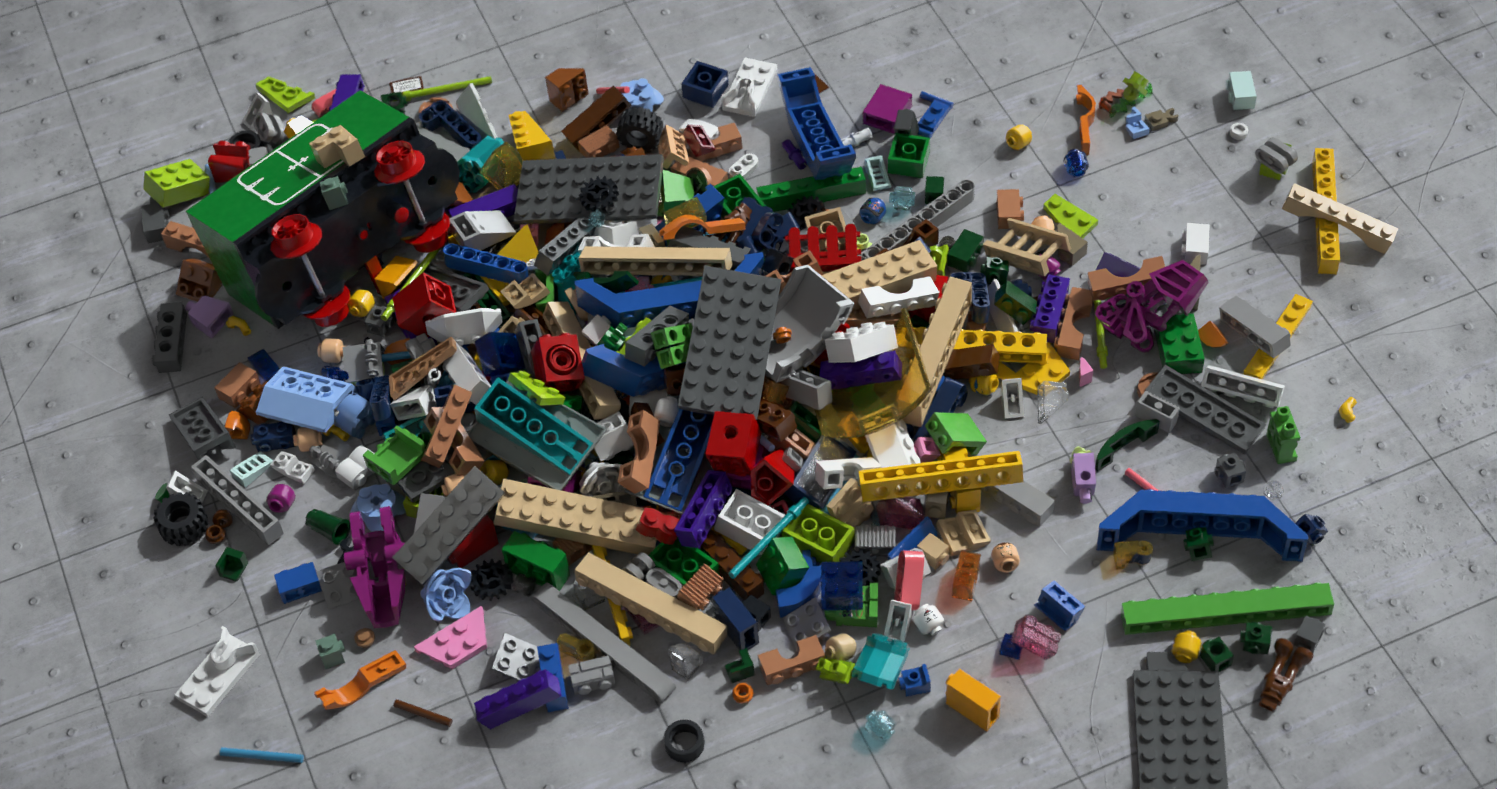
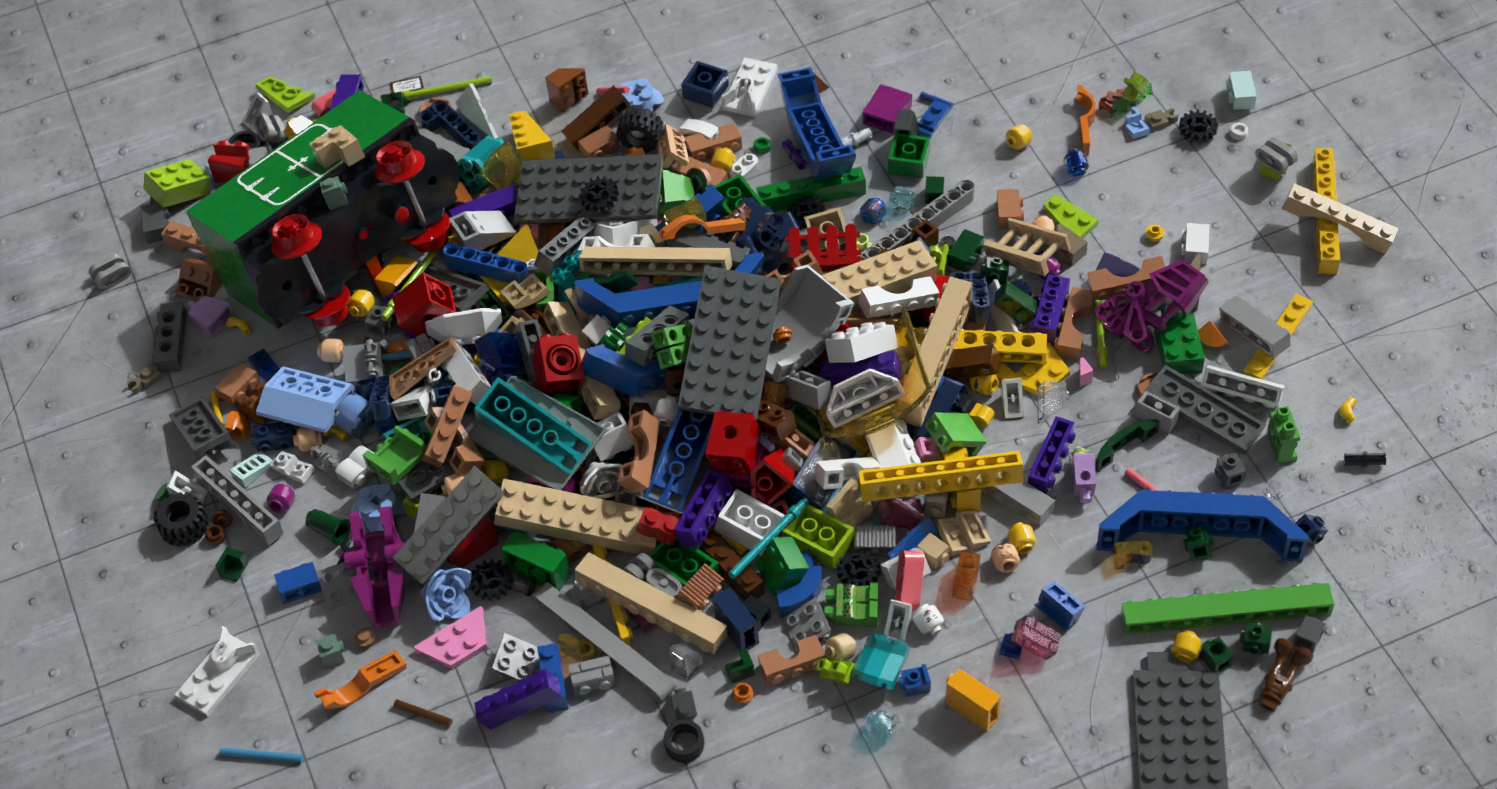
(109, 271): none -> light grey brick
(146, 376): none -> dark tan plate
(215, 405): none -> yellow bar
(334, 373): clear blue pin -> none
(536, 389): lime wing -> none
(597, 218): clear light blue plate -> none
(683, 703): none -> dark grey bracket
(698, 140): dark red slope -> none
(723, 159): none -> yellow head
(762, 145): none -> green tile
(842, 585): clear blue brick -> none
(861, 395): none -> white wedge
(872, 162): light aqua slope -> none
(979, 413): none -> yellow leg
(1022, 537): none -> yellow head
(1051, 454): none -> dark purple brick
(1154, 233): none -> yellow plate
(1198, 126): none -> black gear
(1364, 459): none -> black pin

